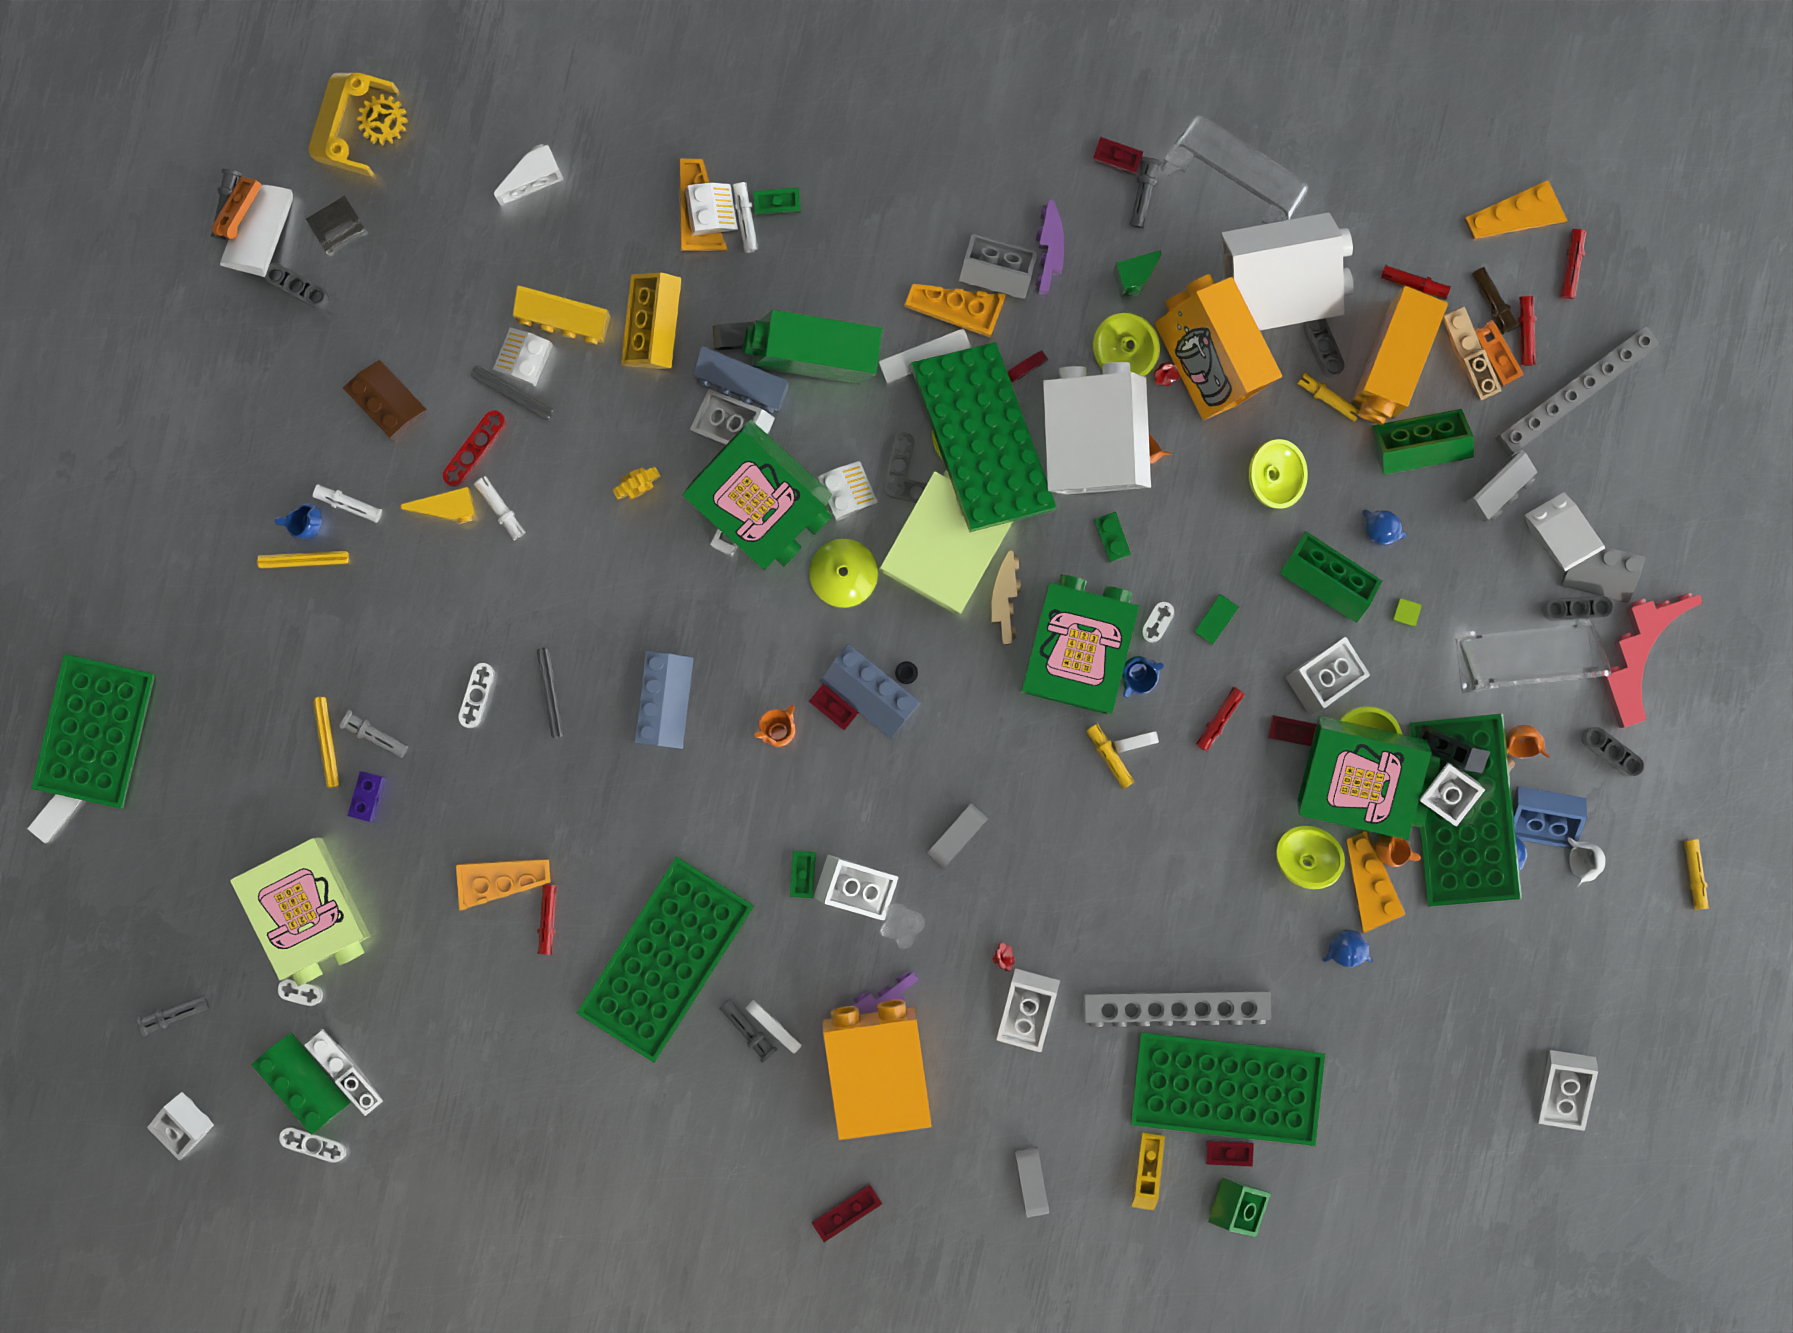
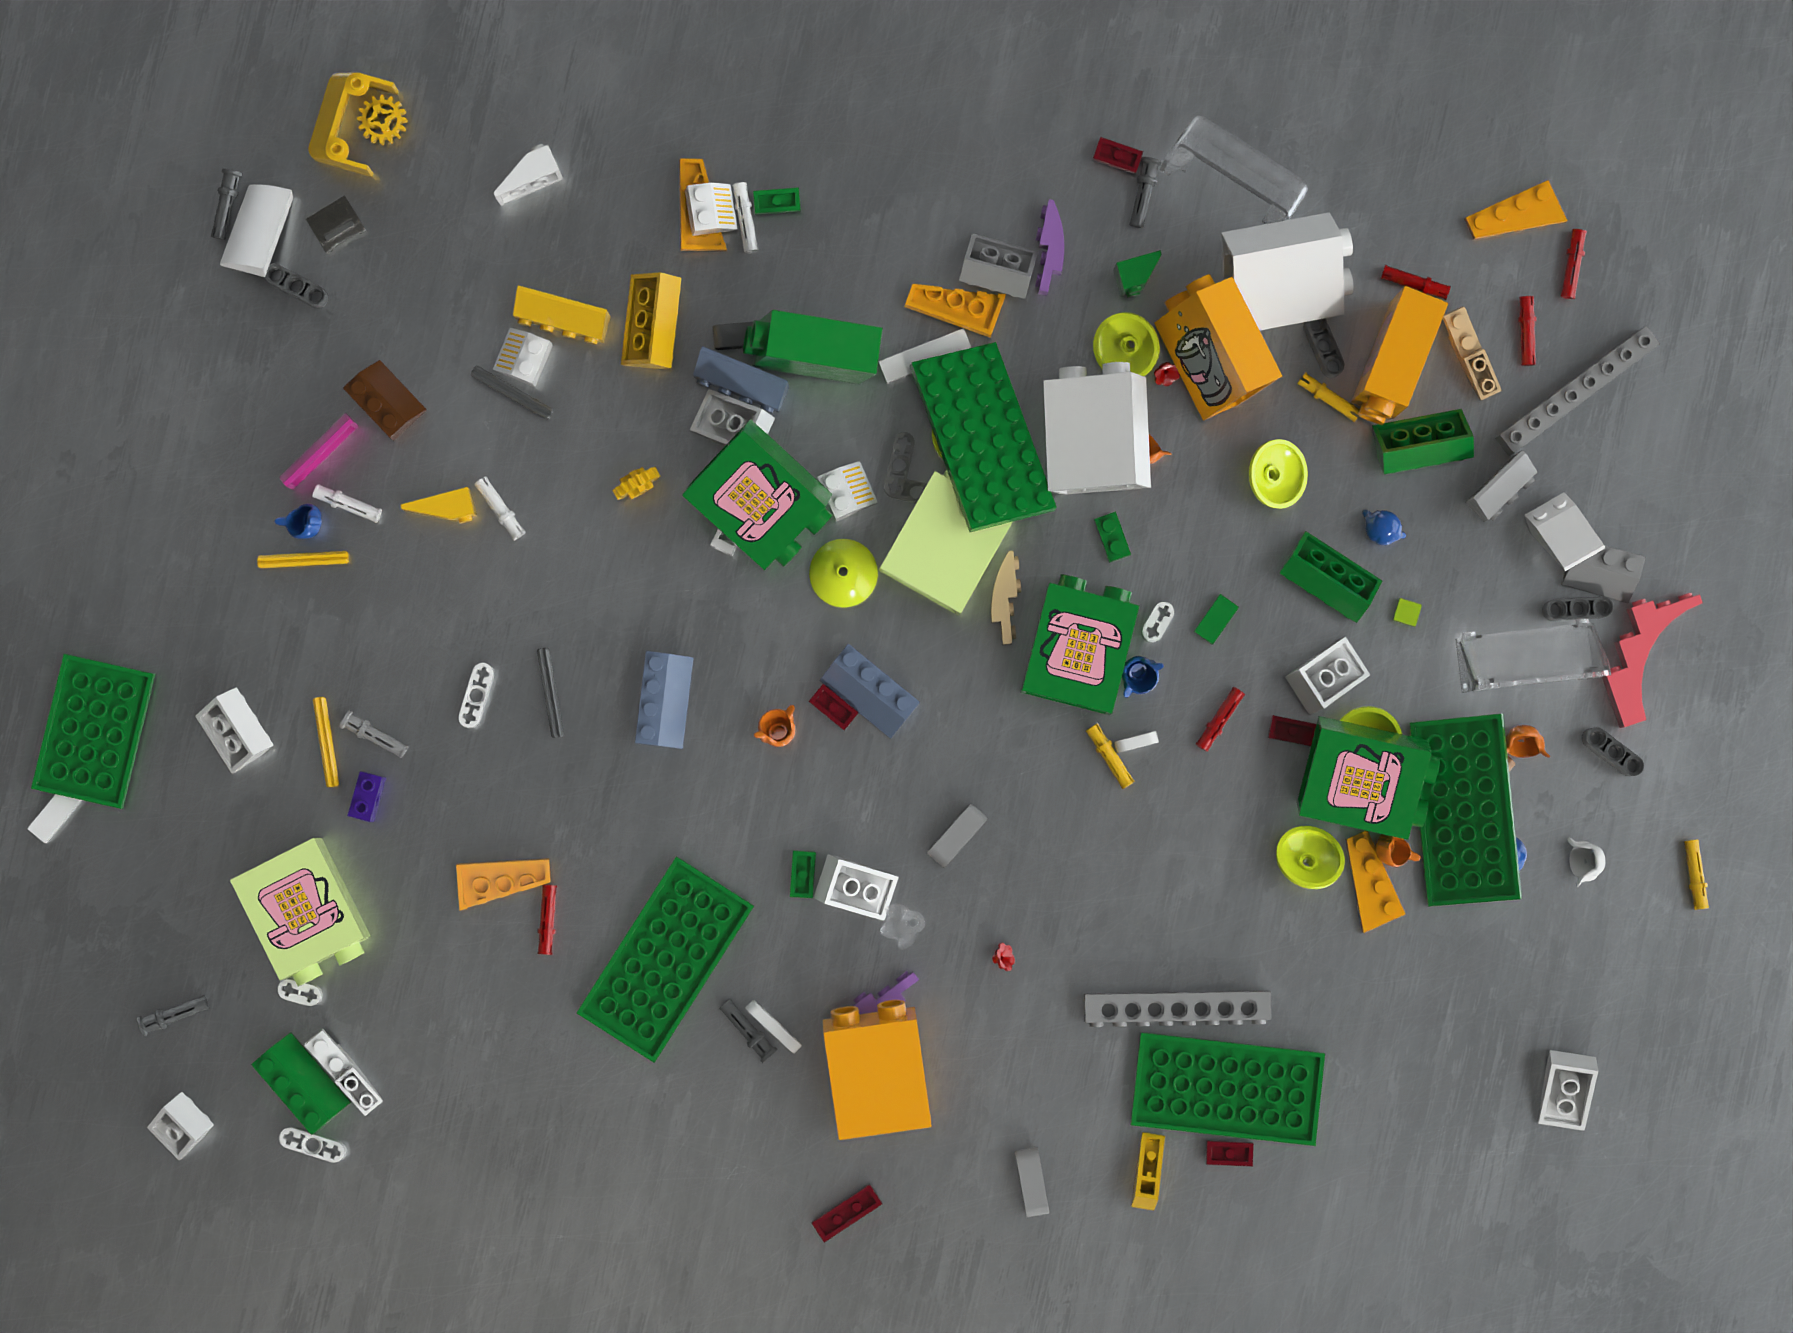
(234, 730): none -> white slope
(236, 207): orange plate -> none
(318, 451): none -> dark pink slope
(471, 446): red beam -> none
(906, 672): black plate -> none
(1027, 366): dark red beam -> none
(1028, 1010): white slope -> none
(1239, 1207): green slope -> none
(1348, 949): blue hair -> none
(1452, 794): white slope -> none
(1455, 750): black slope -> none
(1499, 309): dark brown pin -> none
(1499, 354): orange plate -> none
(1548, 816): medium blue slope -> none

